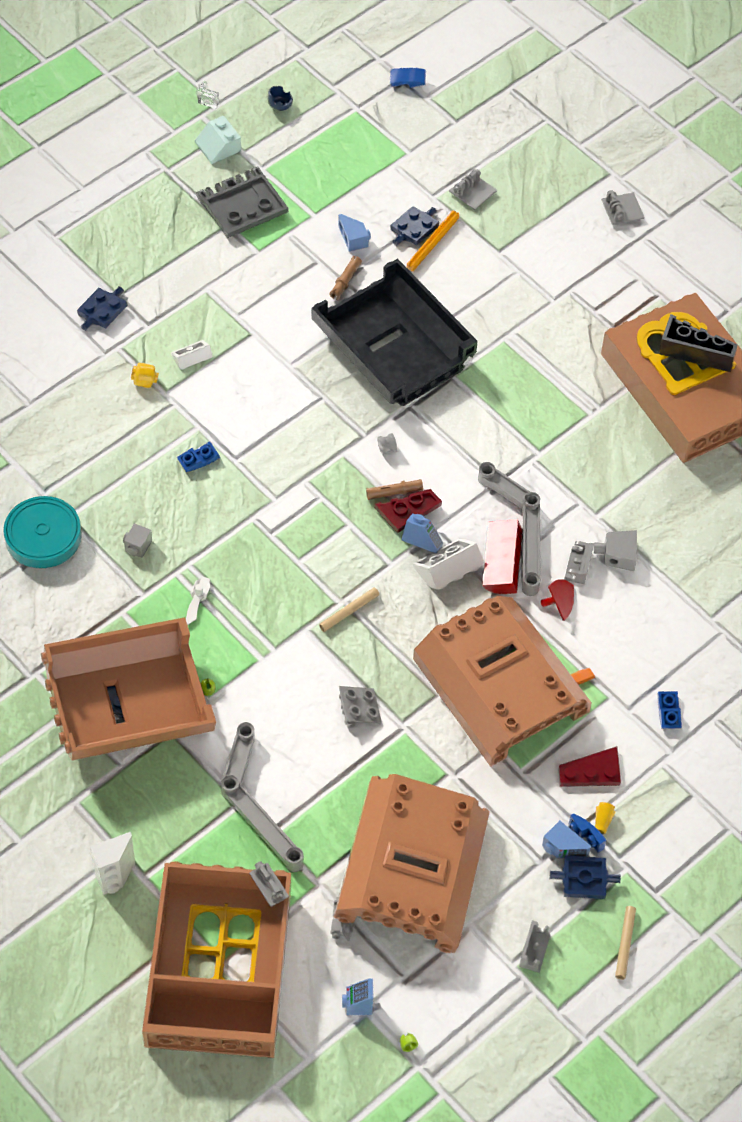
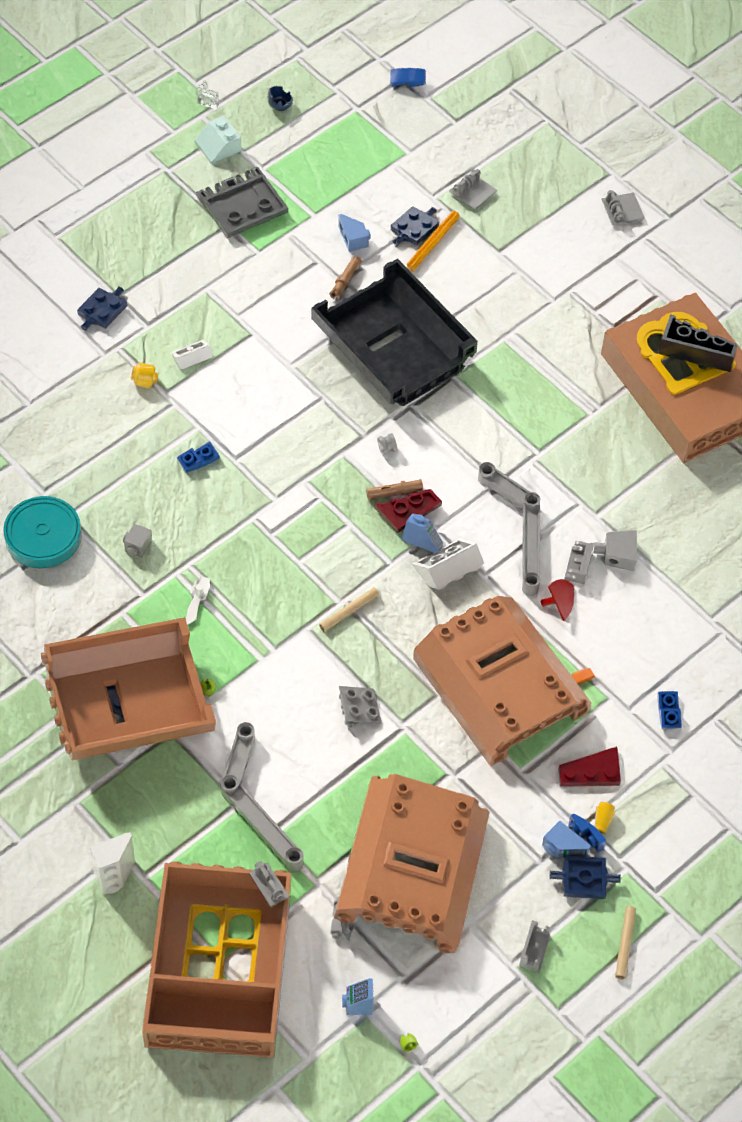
(502, 556): brick -> none

